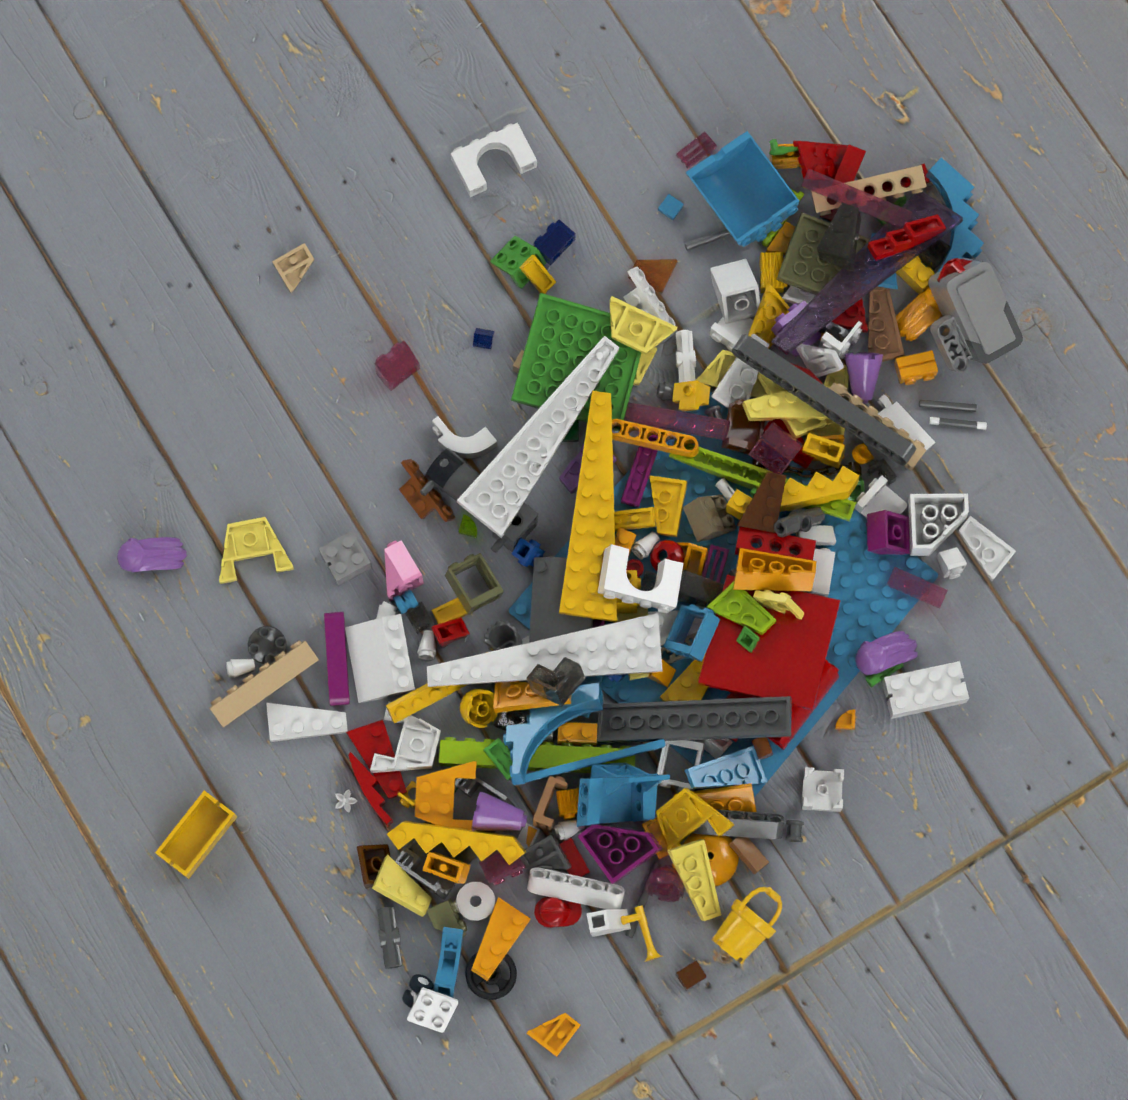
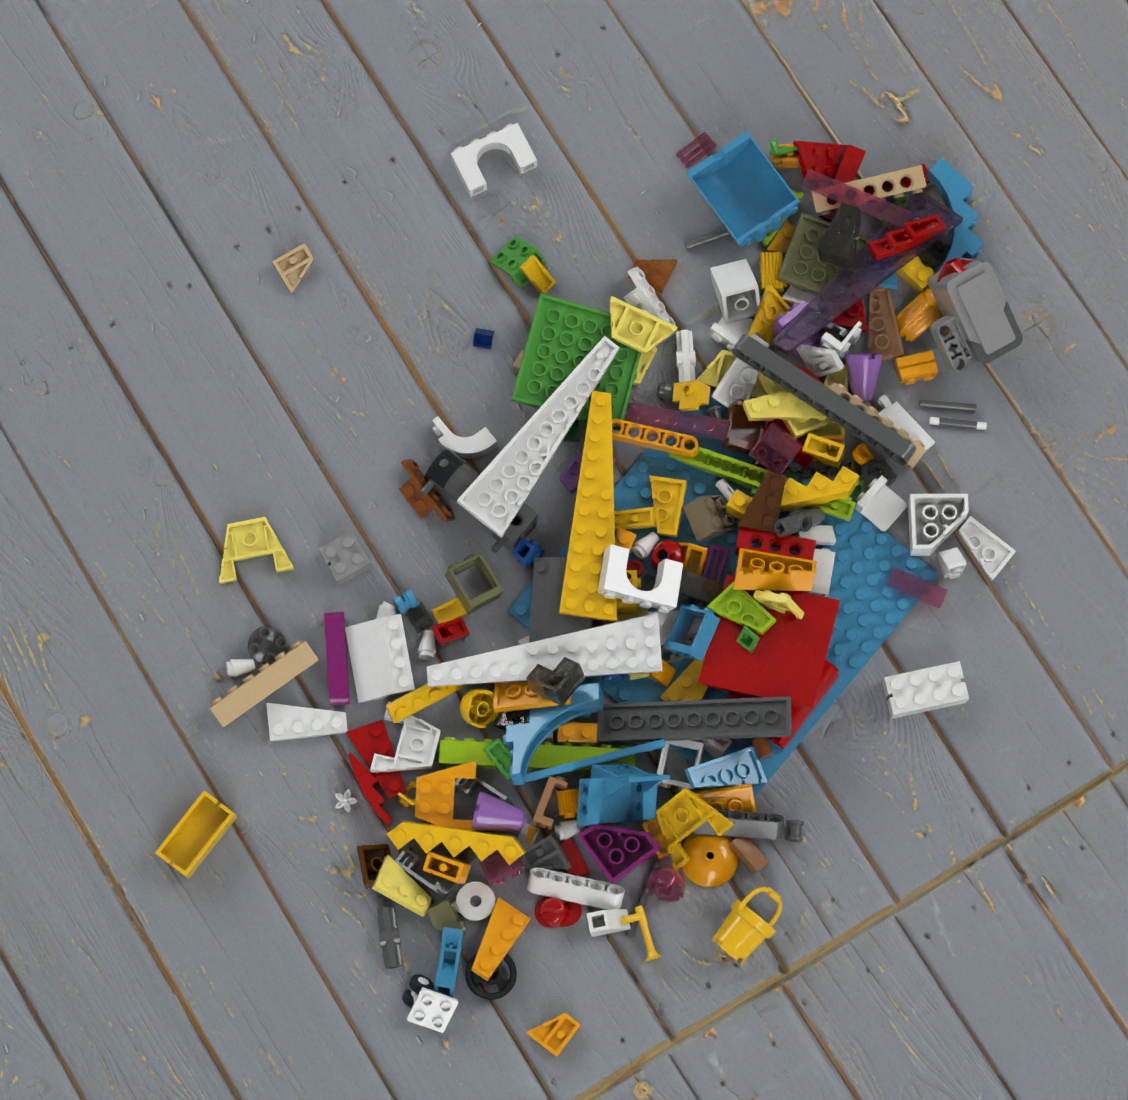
(151, 554): medium lavender hair -> none
(396, 365): clear pink slope -> none
(400, 570): bright pink slope -> none
(468, 527): clear neon green tile -> none
(502, 636): dark grey hair -> none
(555, 241): clear blue brick -> none
(639, 475): magenta tile -> none
(670, 207): dark azure tile -> none
(691, 975): reddish brown panel -> none
(695, 872): light yellow wing -> none
(822, 790): white panel -> none
(846, 720): light orange tile -> none
(876, 678): bright green pin -> none
(885, 653): medium lavender hair -> none
(888, 533): magenta slope -> none

